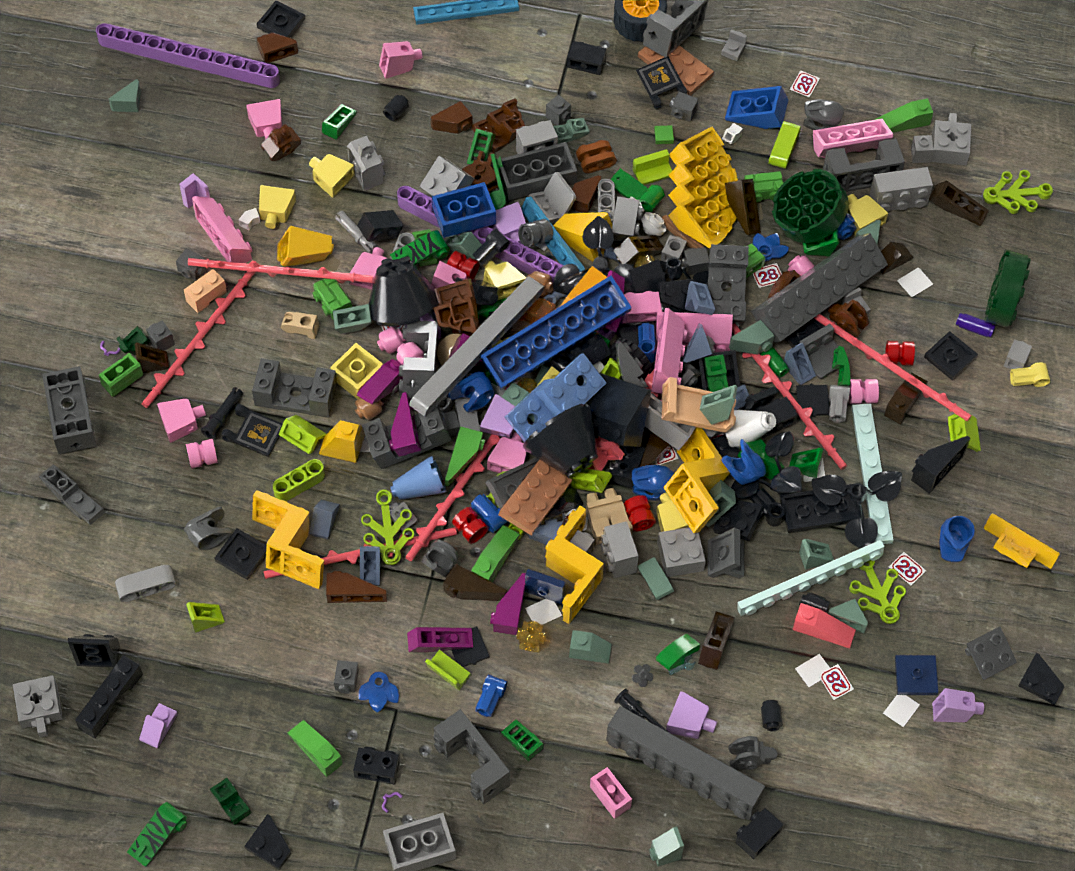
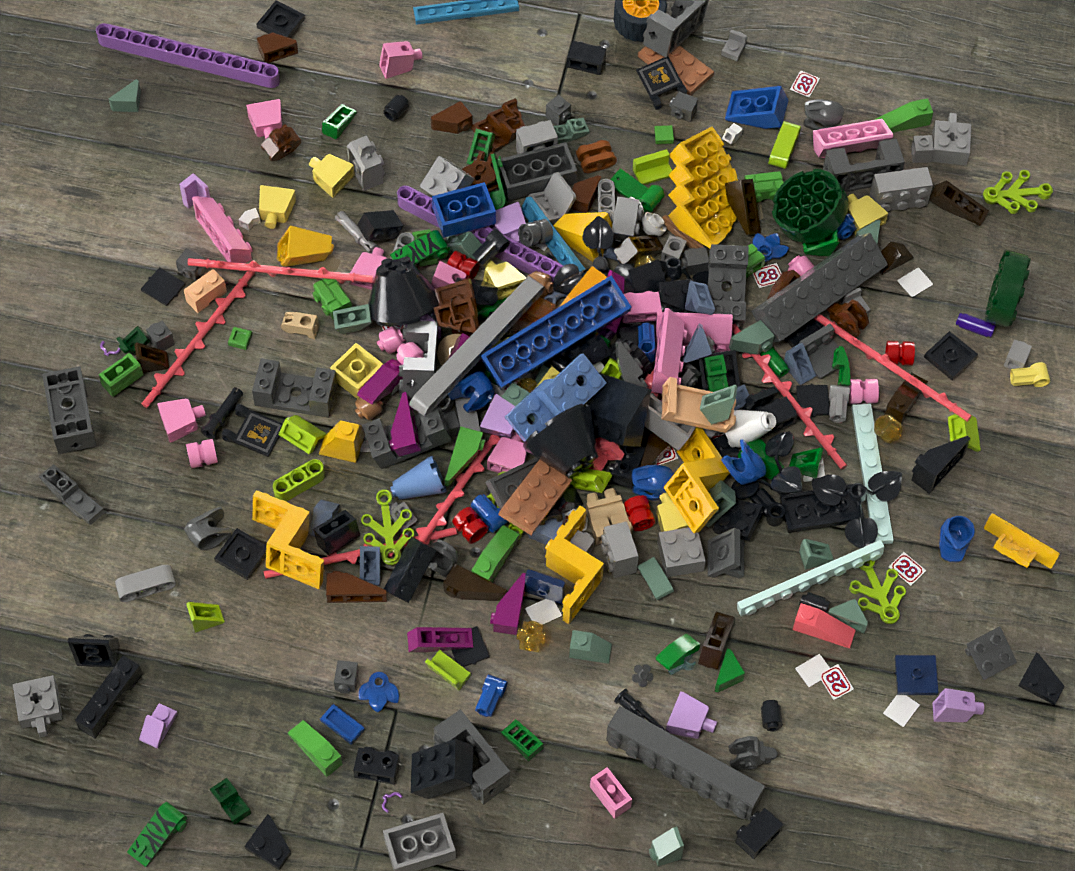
(163, 286): none -> black piece
(239, 338): none -> bright green tile
(336, 532): none -> black brick
(342, 724): none -> blue tile
(410, 569): none -> black brick
(441, 769): none -> black brick
(730, 672): none -> green slope
(888, 428): none -> clear yellow head

